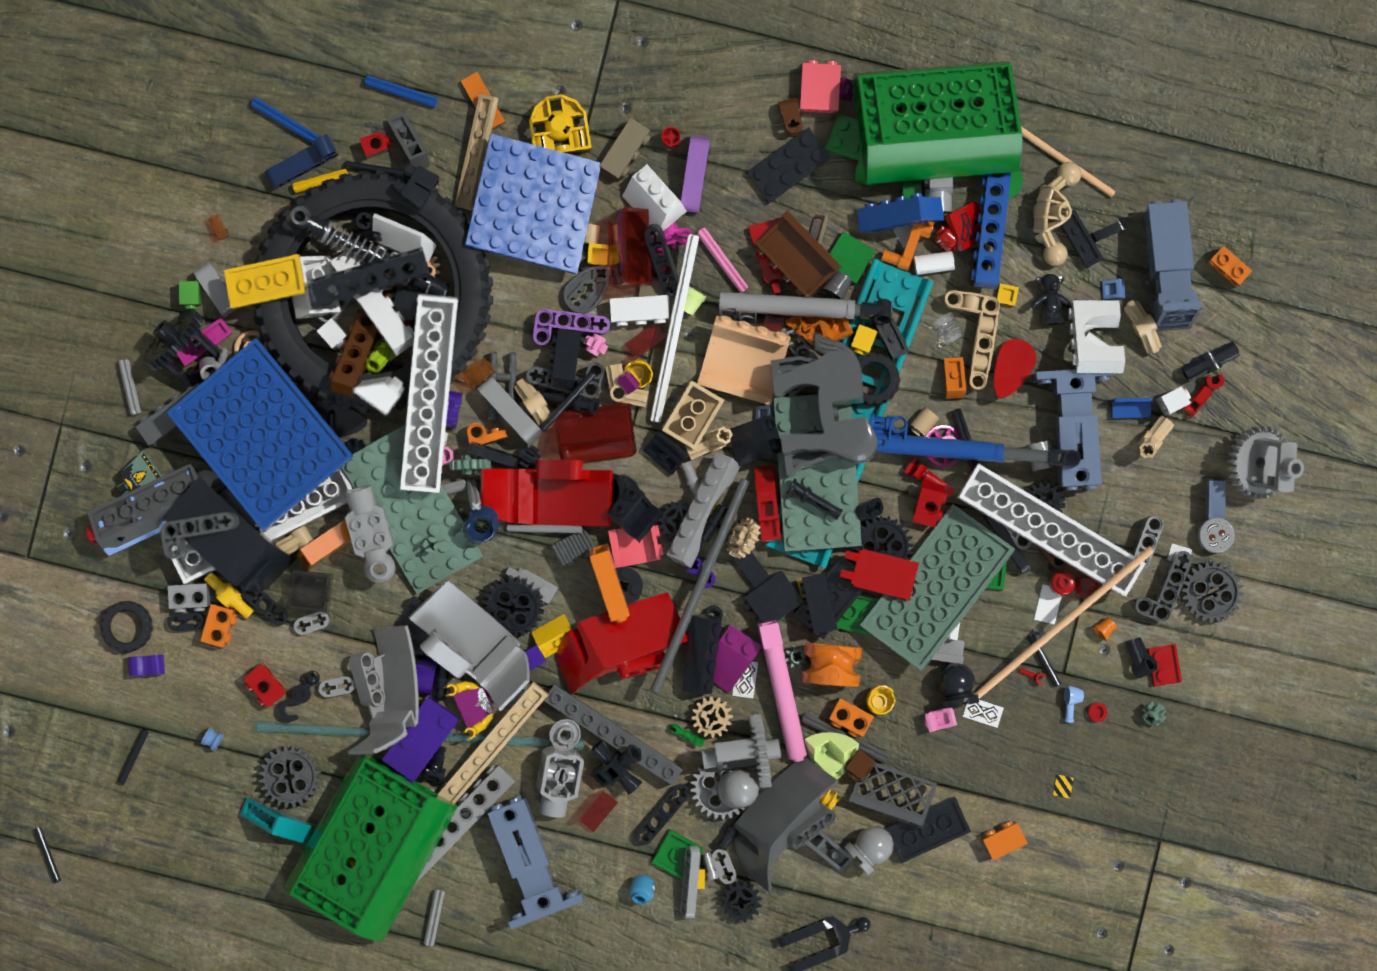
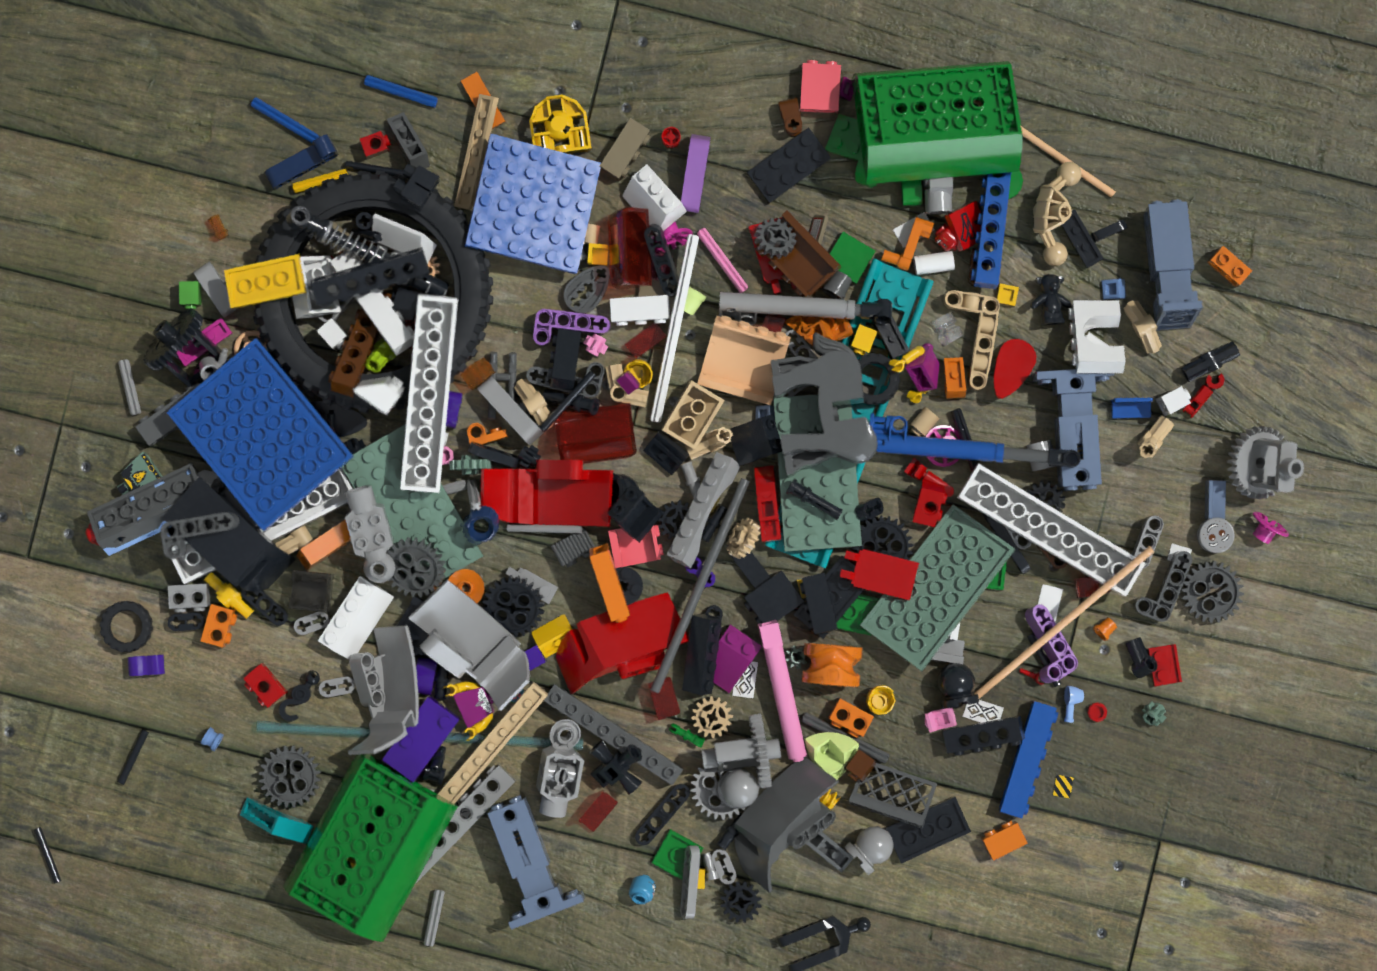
(356, 618): none -> white slope
(418, 551): none -> dark grey gear
(472, 579): none -> orange dish
(666, 701): none -> clear red panel
(775, 238): none -> dark grey gear
(900, 213): blue wedge -> none
(922, 368): none -> magenta torso
(1012, 725): none -> black brick
(1027, 760): none -> blue brick
(1062, 583): red head -> none
(1064, 651): none -> medium lavender beam
(1266, 531): none -> dark pink wheel

